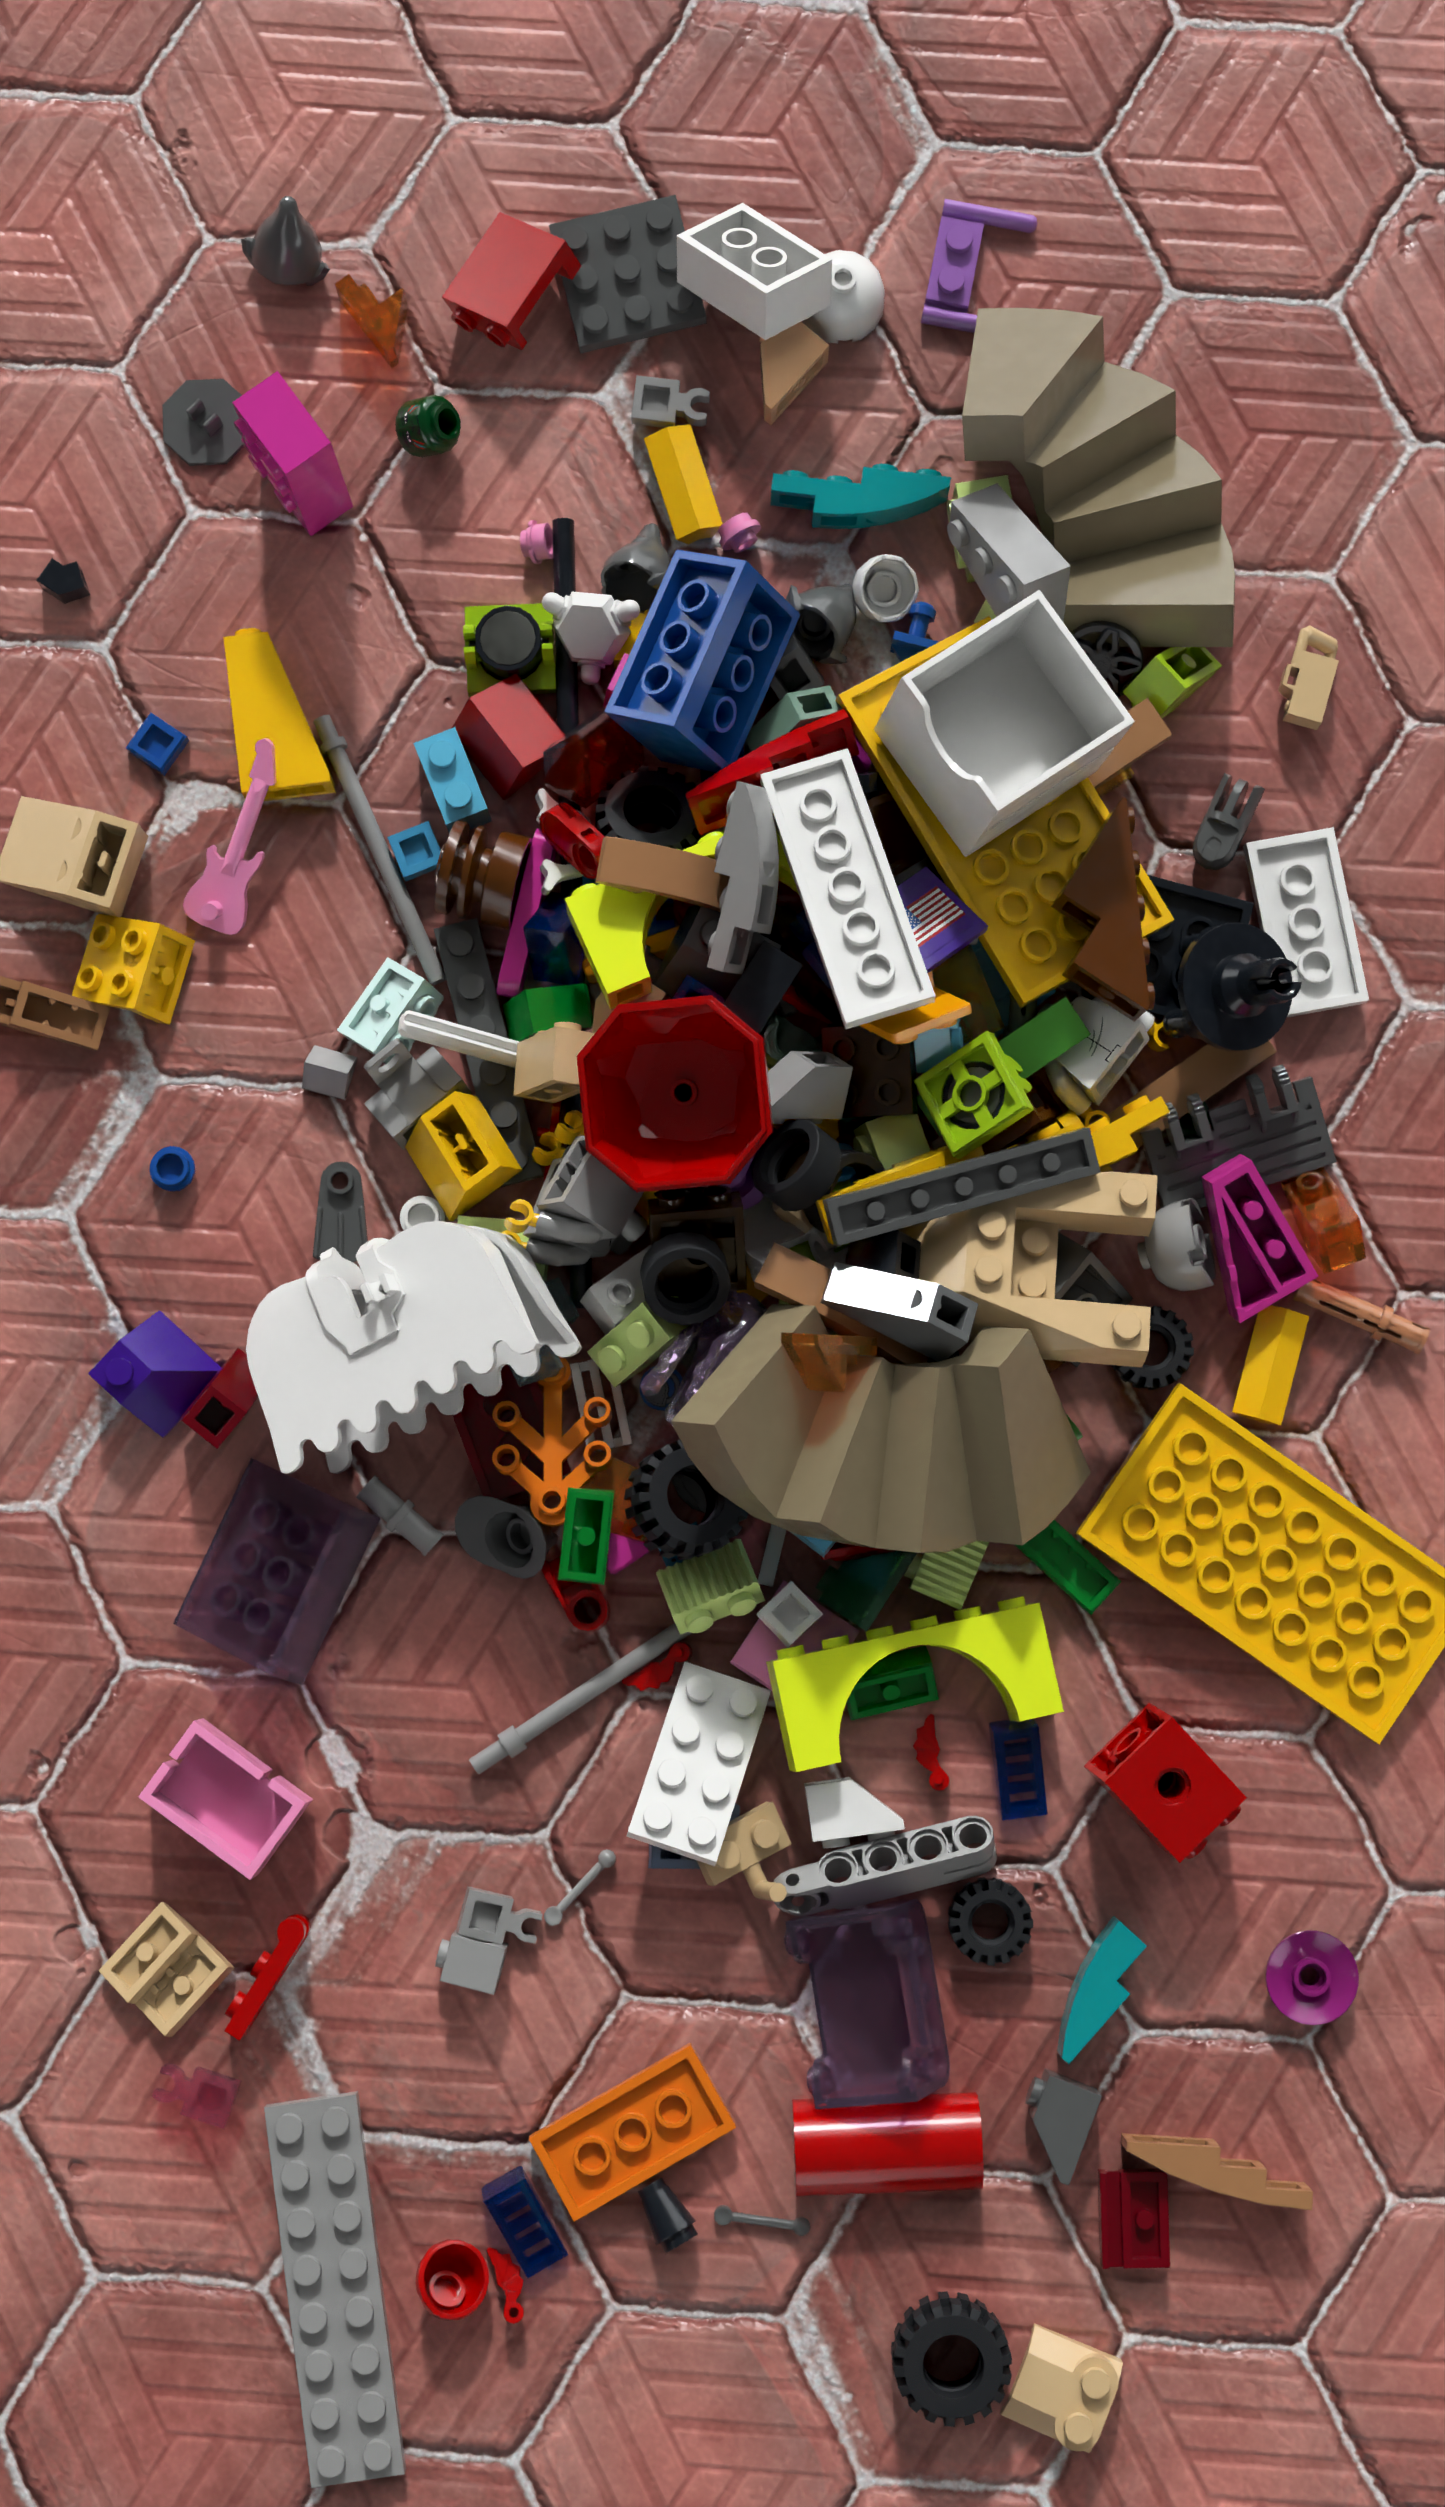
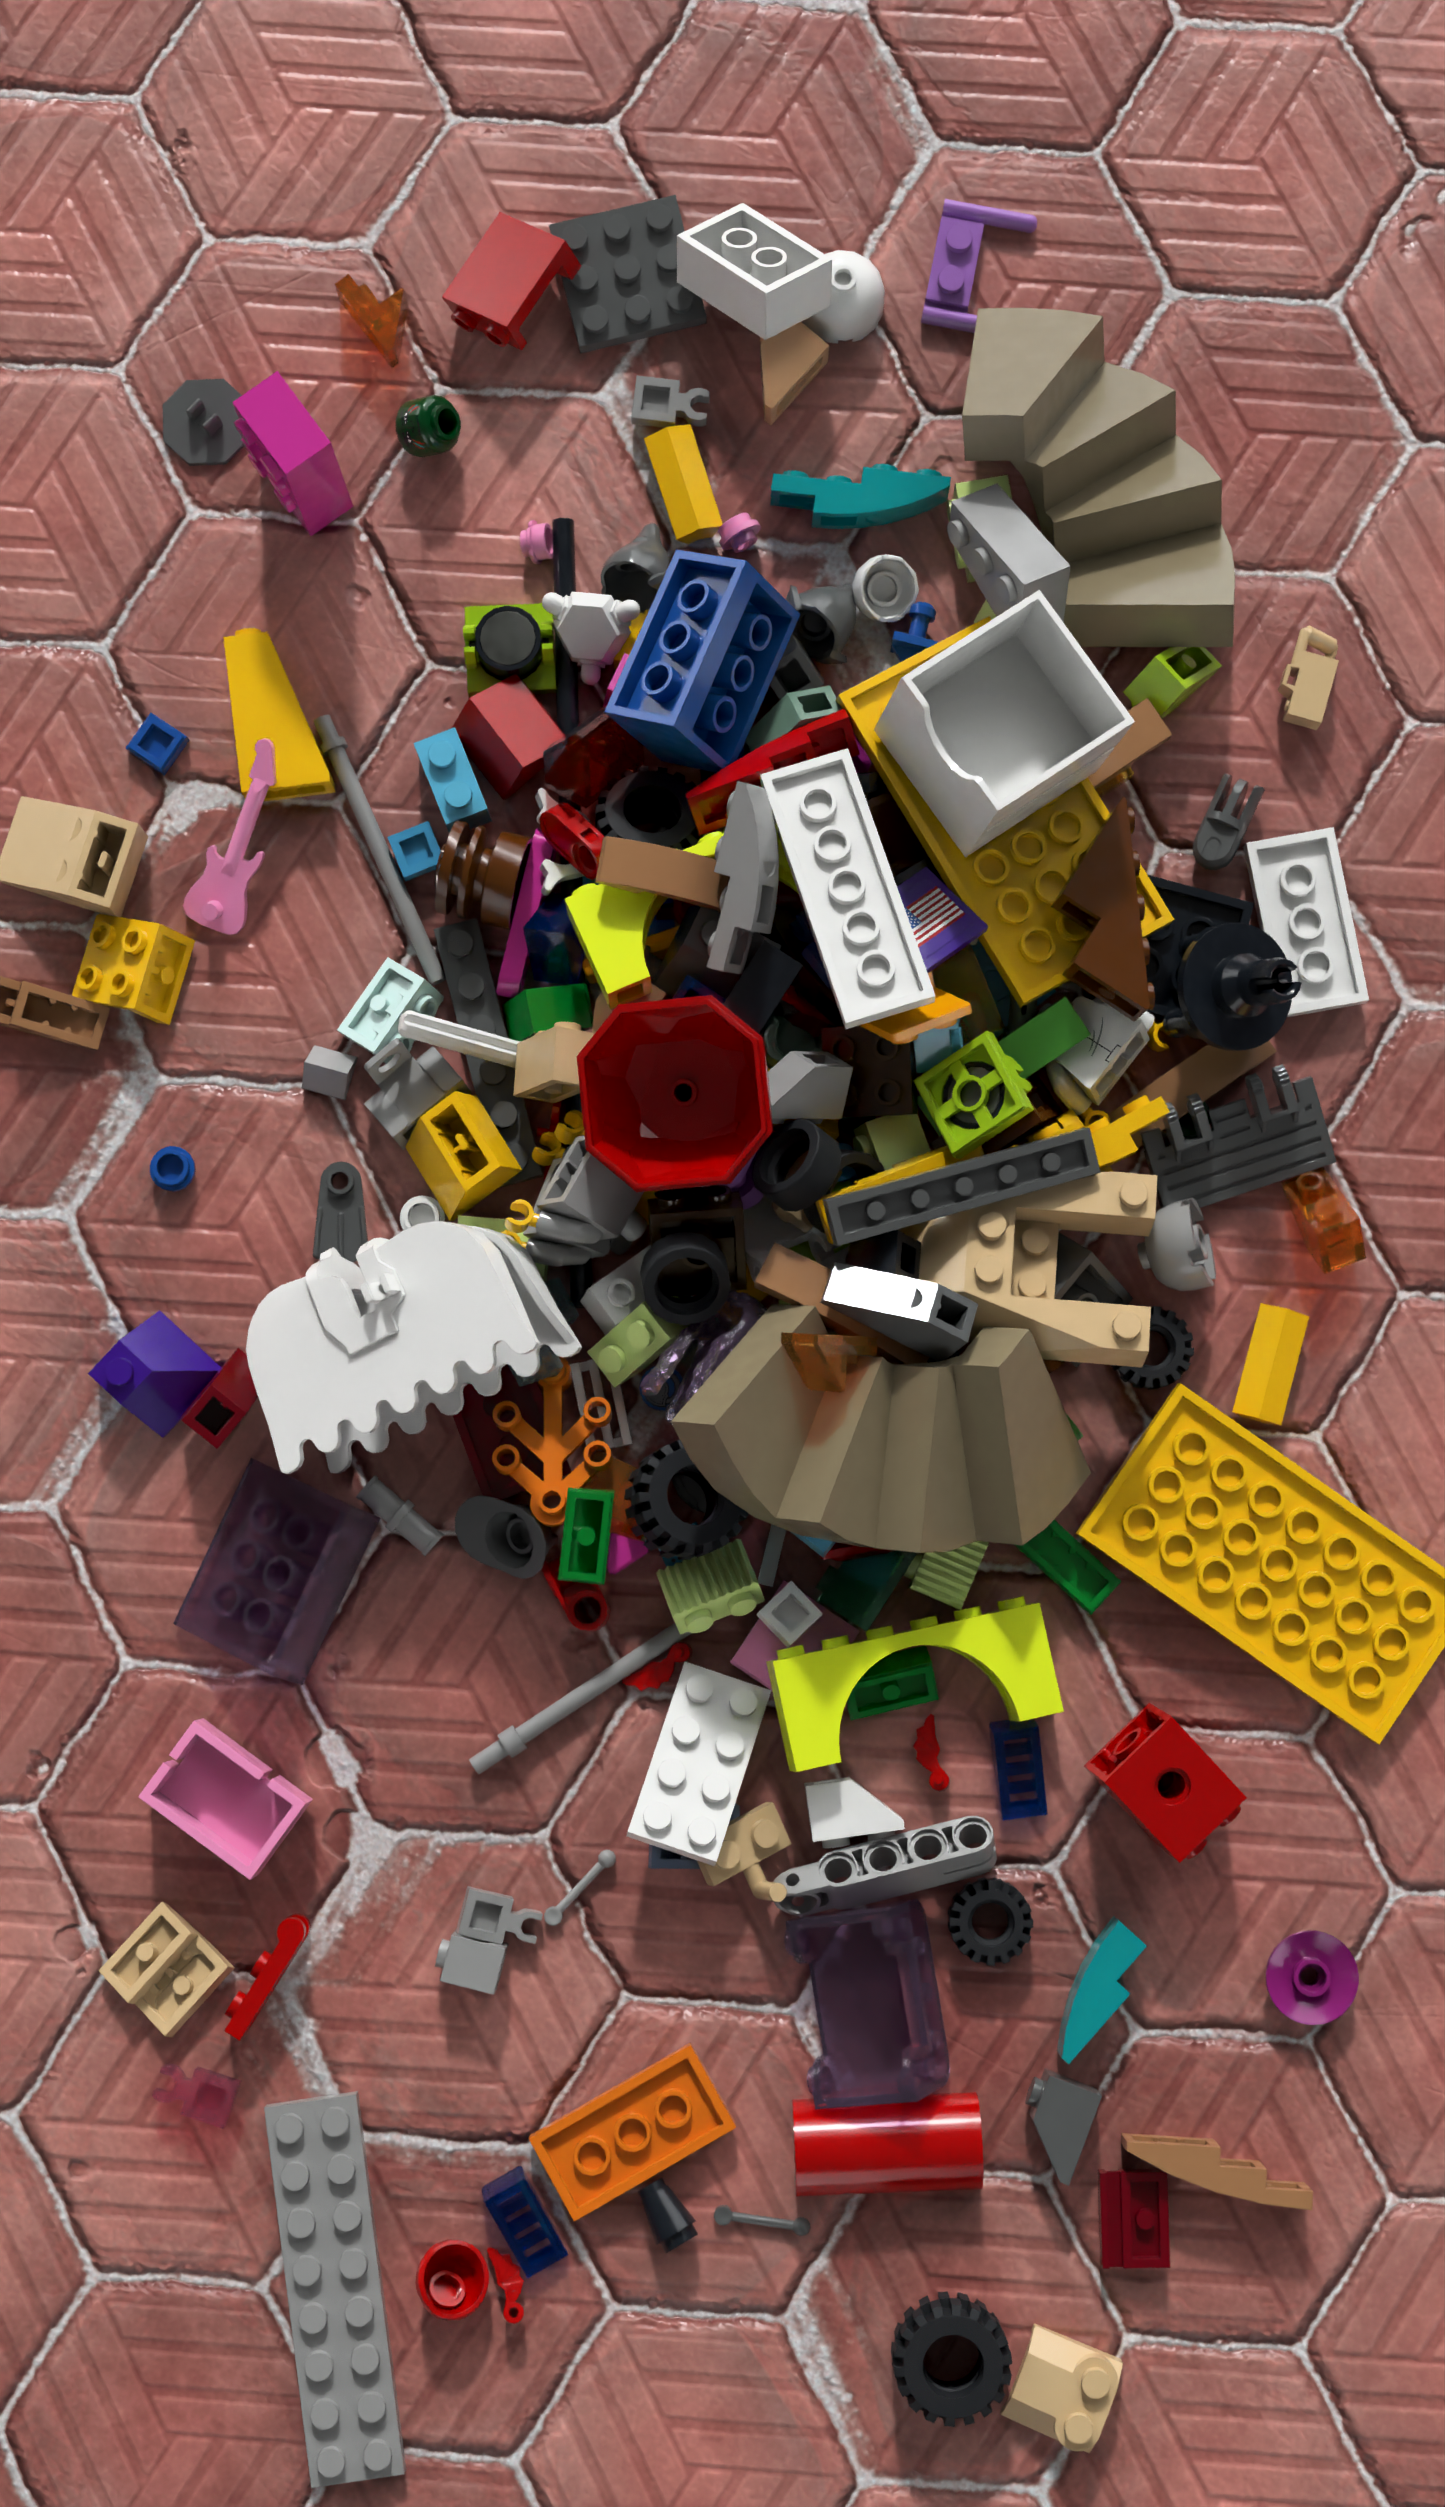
(64, 581): black piece -> none
(286, 248): dark grey hat -> none
(1106, 655): black wheel -> none
(1252, 1240): dark pink wedge -> none
(1362, 1314): nougat pin -> none

